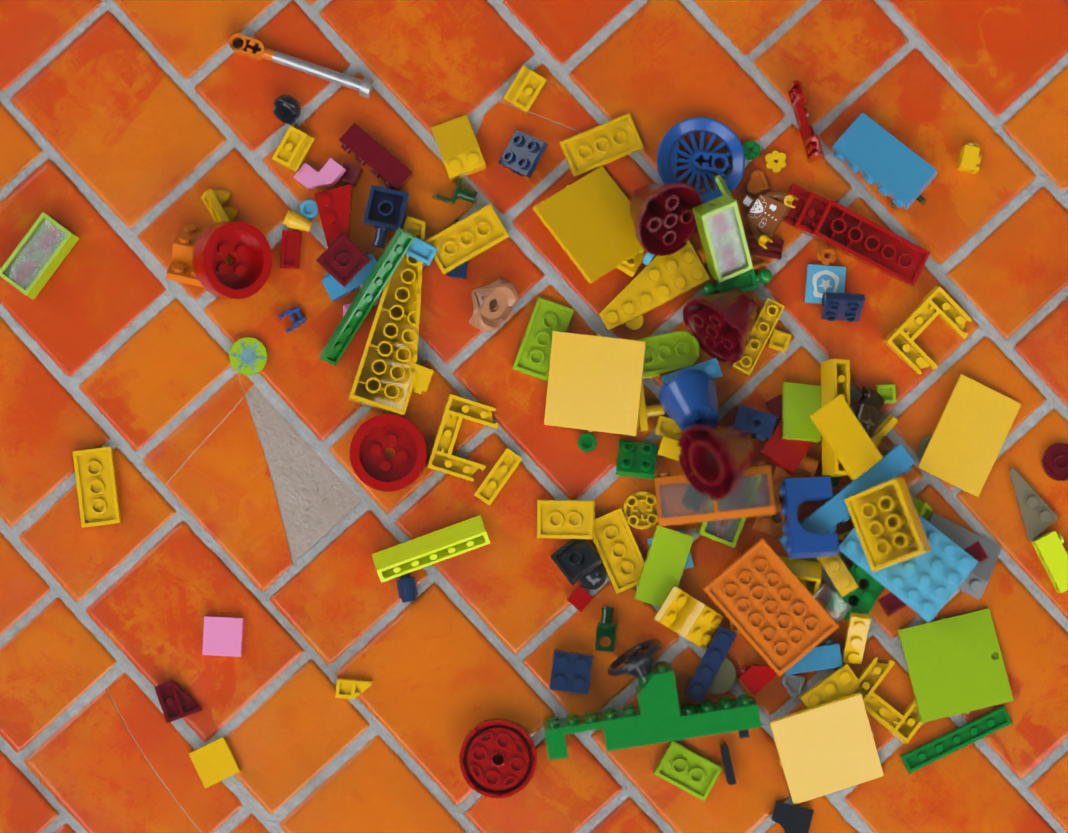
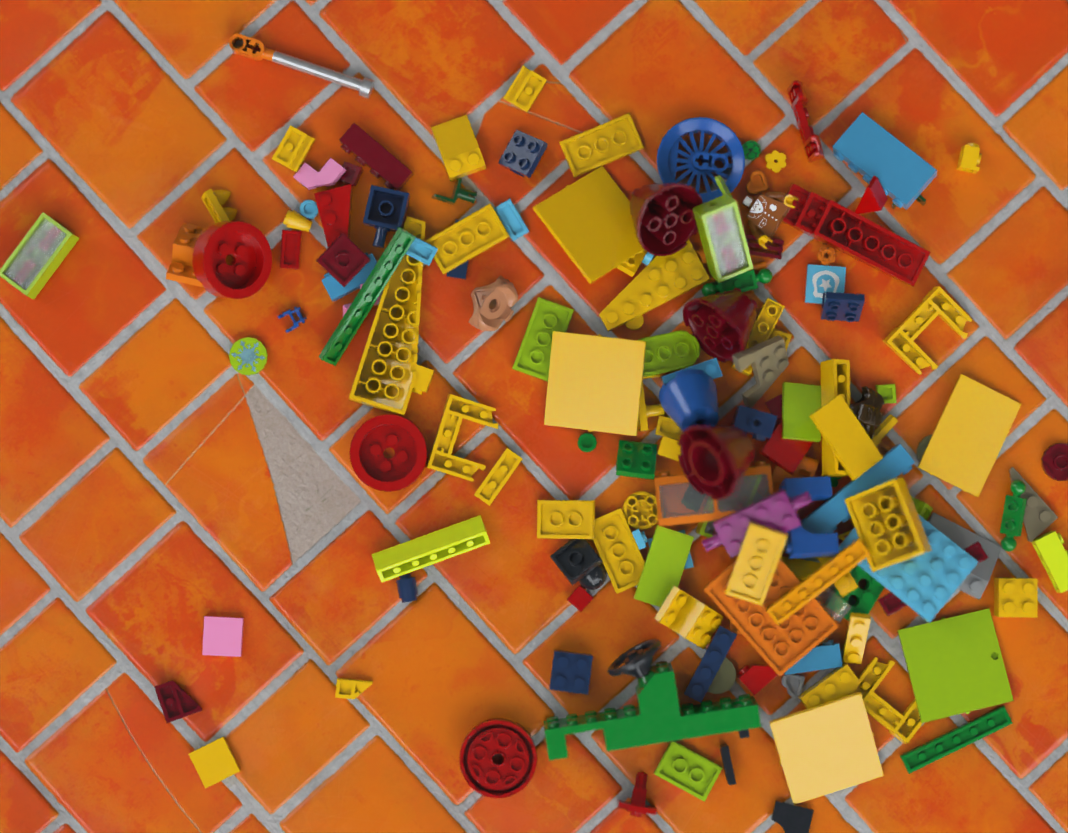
(96, 487): yellow plate -> none
(287, 109): black hair -> none
(511, 220): none -> medium azure tile
(606, 629): dark green bracket -> none
(637, 804): none -> red piece
(640, 538): none -> medium azure plate
(756, 563): none -> yellow tile
(767, 361): none -> dark tan wing
(774, 512): none -> magenta plate
(818, 581): none -> light orange tile
(873, 198): none -> red slope
(1013, 515): none -> green plate
(1015, 597): none -> yellow brick

